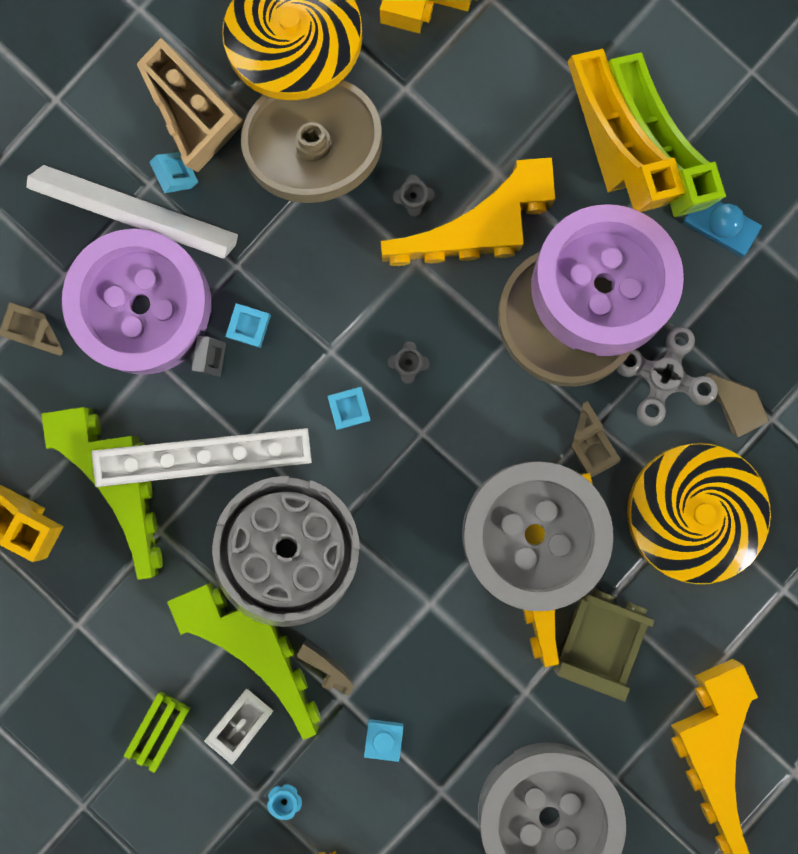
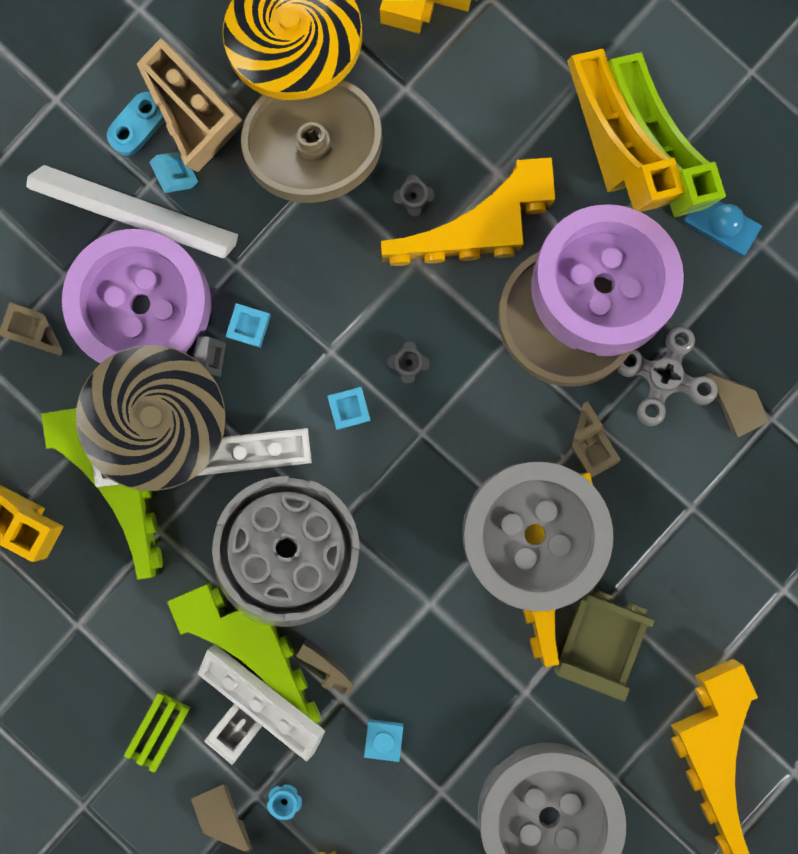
(140, 125): none -> medium azure plate
(150, 417): none -> dish
(219, 818): none -> dark tan slope
(261, 702): none -> white tile
(699, 513): dish -> none

